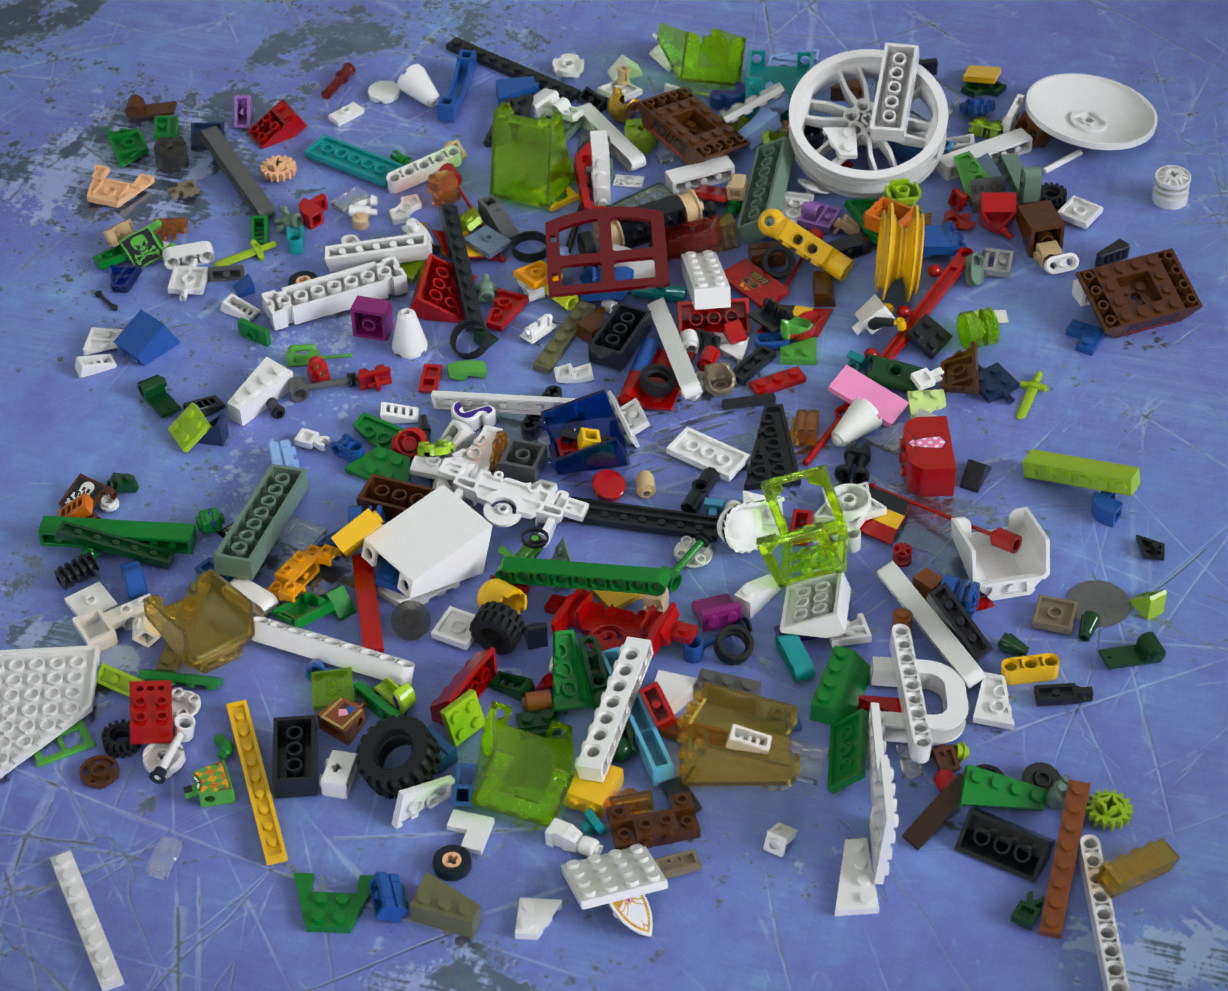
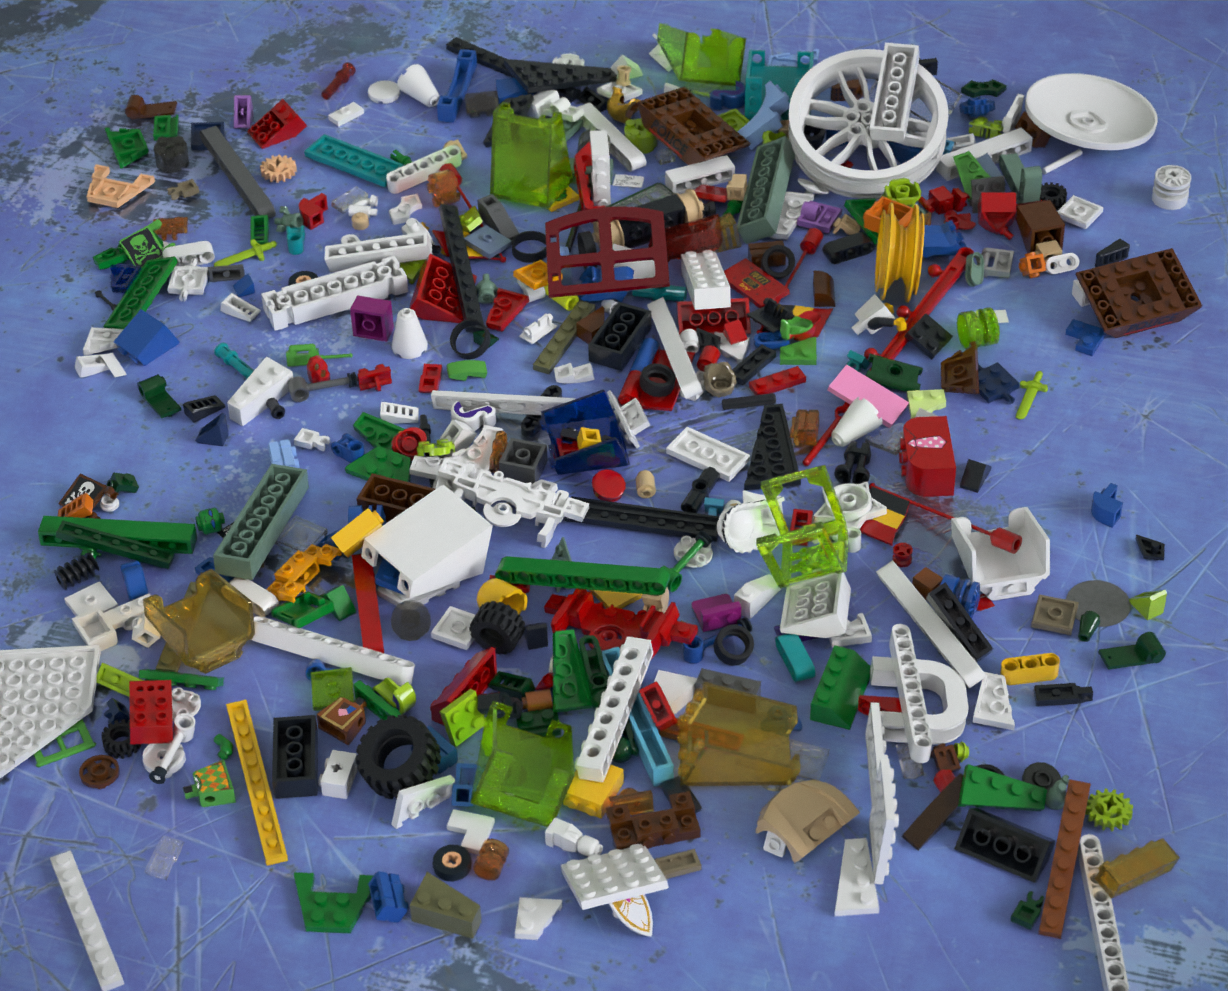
(113, 365): none -> white sticker
(116, 711): none -> dark blue tile
(118, 232): tan brick -> none
(141, 291): none -> green plate
(189, 427): lime plate -> none
(231, 358): none -> teal pin
(254, 332): green plate -> none
(480, 103): none -> clear smoke slope
(485, 702): none -> black brick
(491, 859): none -> clear orange wheel
(531, 547): piece -> none
(546, 76): none -> black wing
(592, 824): teal tile -> none
(736, 741): white slope -> none
(751, 102): white wing -> none
(790, 234): yellow brick -> none
(806, 815): none -> tan piece
(843, 141): white wing -> none
(847, 751): green plate -> none
(902, 616): dark orange brick -> none
(924, 378): white plate -> none
(938, 200): none -> red brick
(981, 74): yellow tile -> none
(1012, 645): dark green cone -> none
(1038, 265): none -> orange brick
(1081, 472): lime brick -> none

